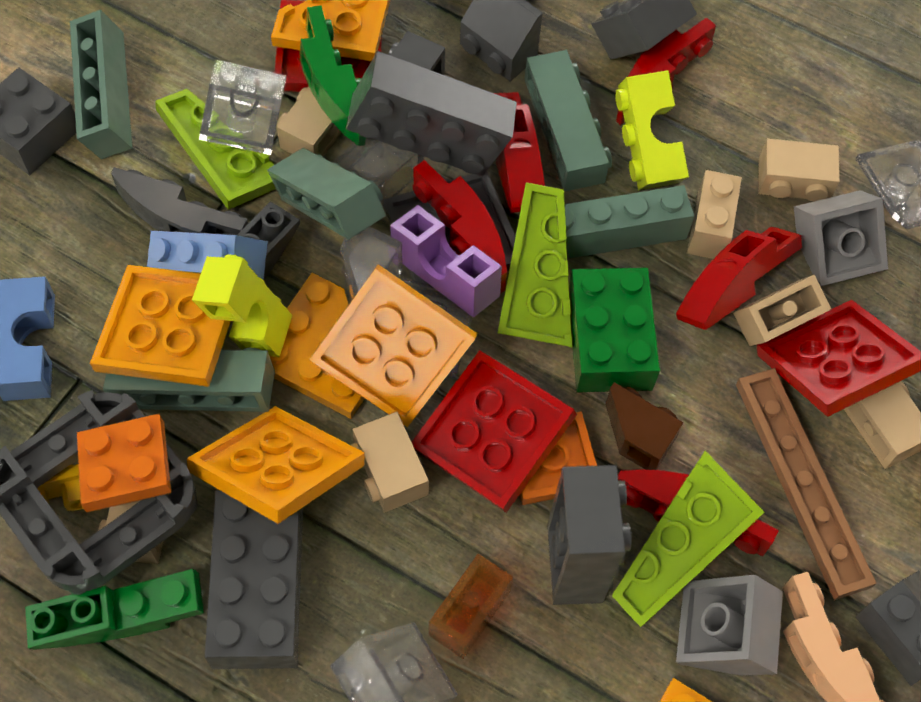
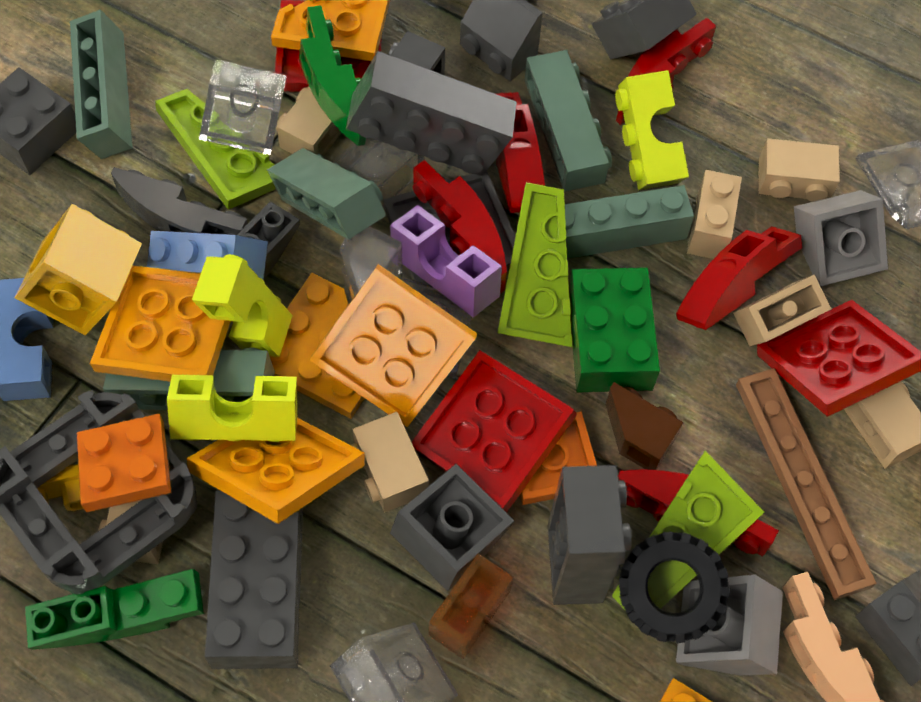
(79, 270): none -> yellow brick
(201, 414): none -> neon yellow arch
(450, 526): none -> dark grey slope
(712, 595): none -> black tyre

